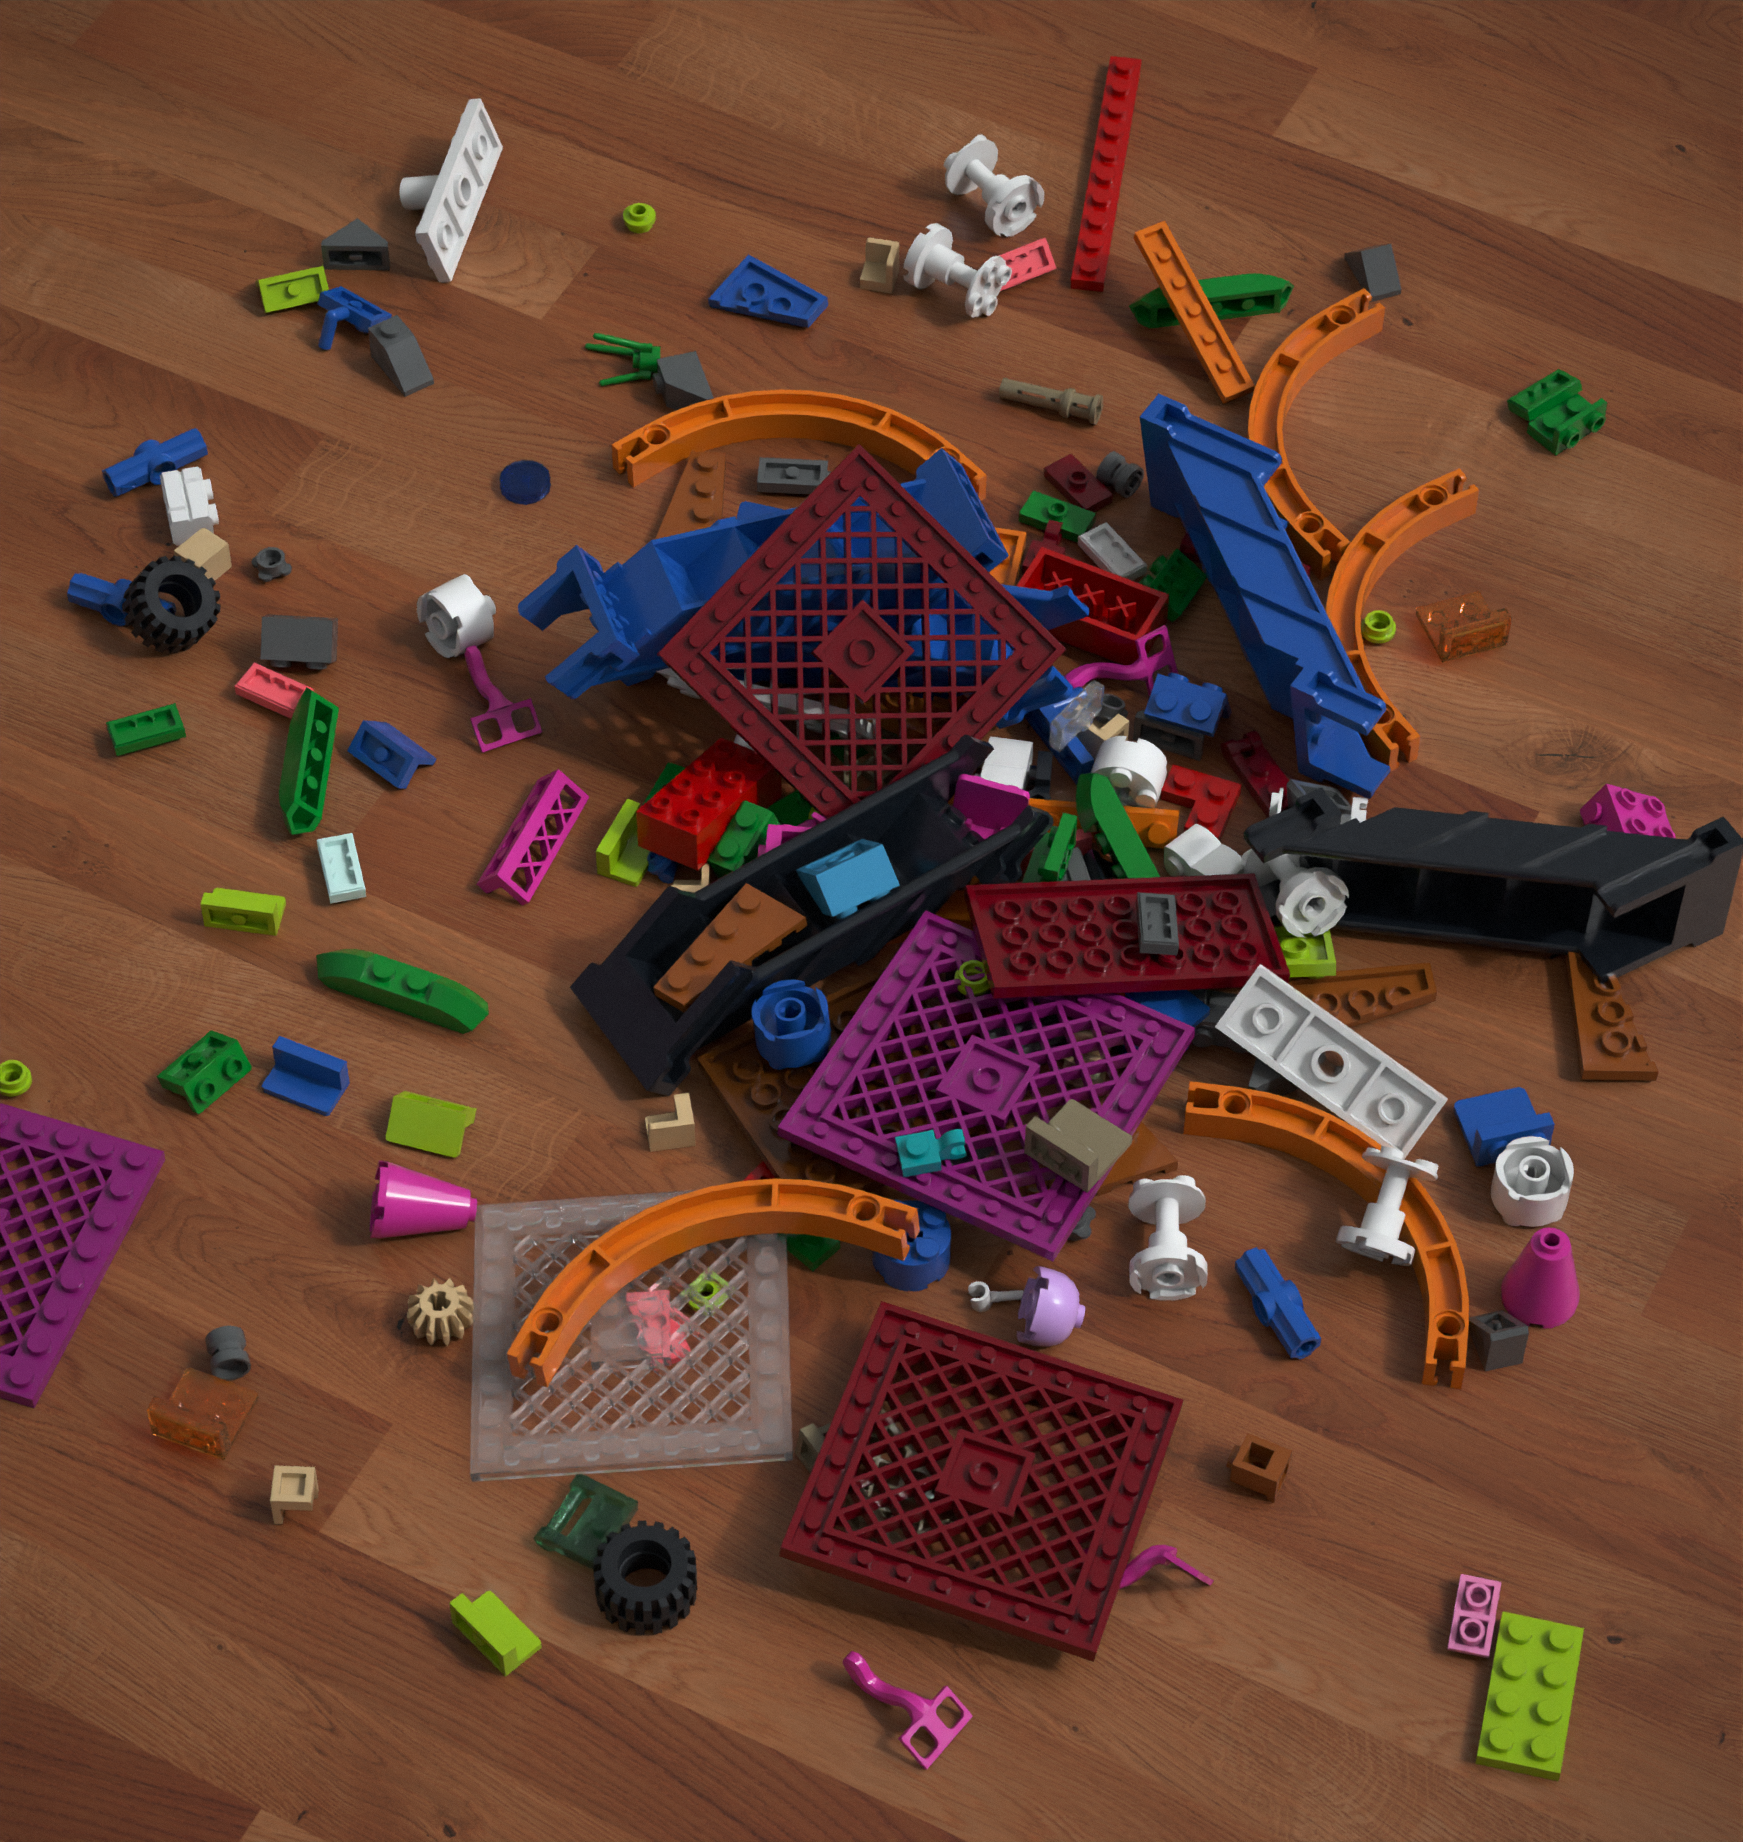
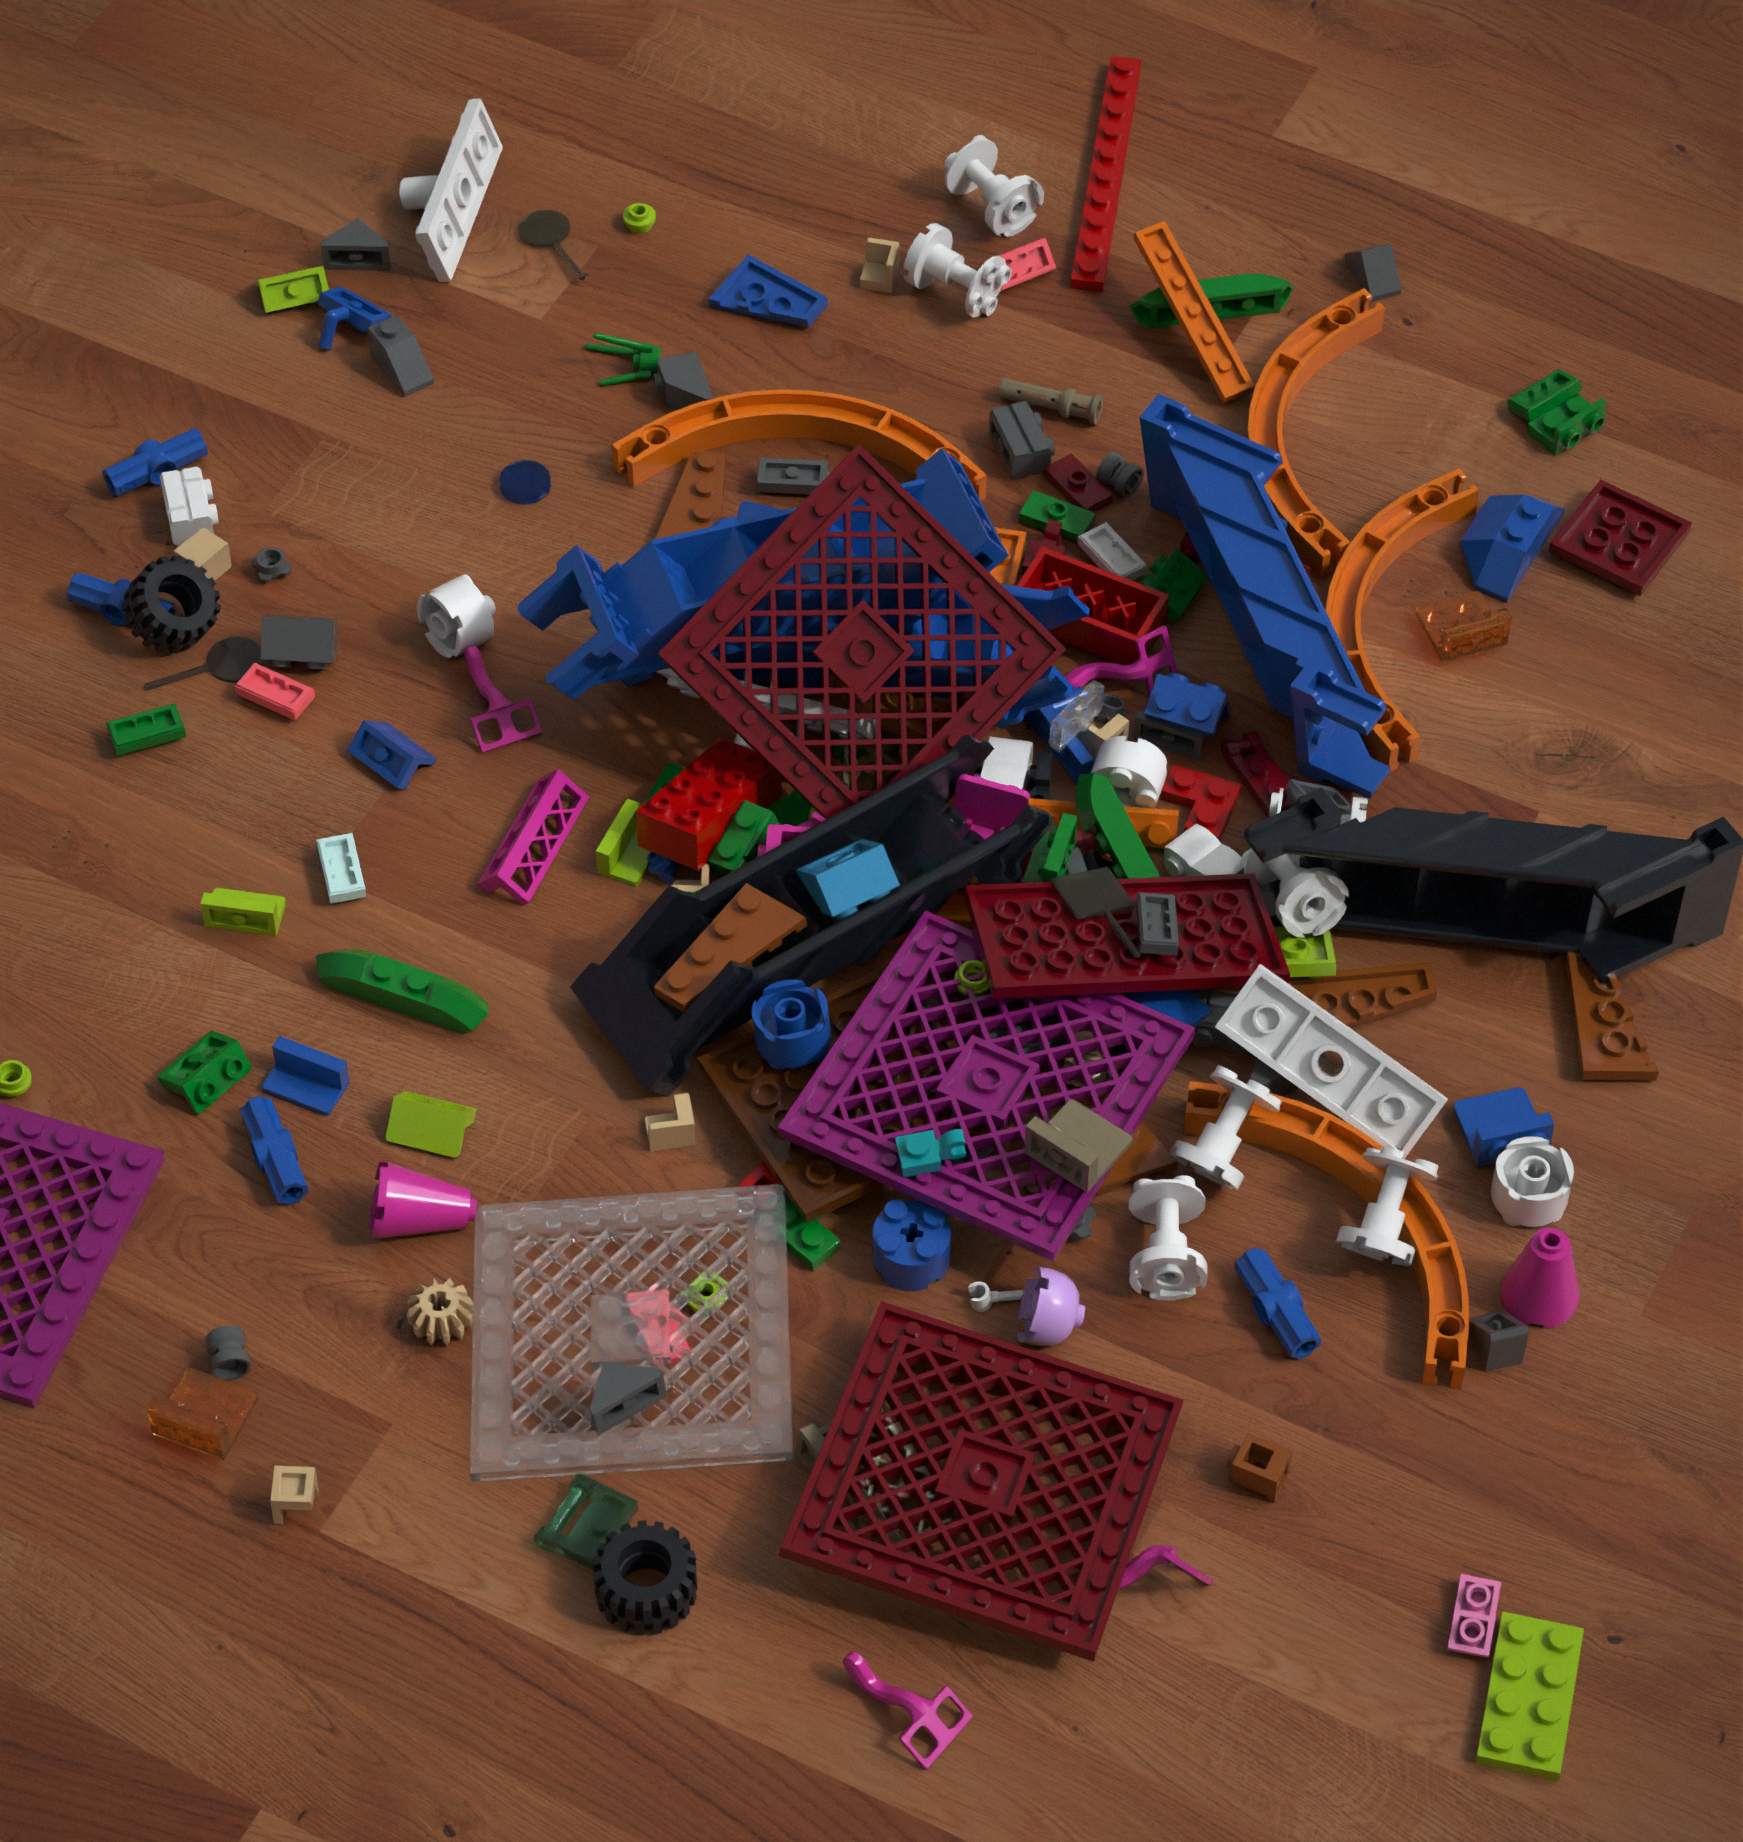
(226, 661): none -> clear smoke piece
(274, 1150): none -> blue piece
(307, 762): green brick -> none
(494, 1630): lime panel -> none
(548, 229): none -> clear smoke piece
(623, 1392): none -> dark grey slope
(691, 1222): orange piece -> none
(1020, 439): none -> dark grey brick
(1096, 894): none -> clear smoke piece
(1219, 1141): none -> white piece
(1378, 627): lime plate -> none
(1507, 540): none -> blue wedge
(1620, 537): none -> dark red plate
(1627, 812): dark pink bracket -> none

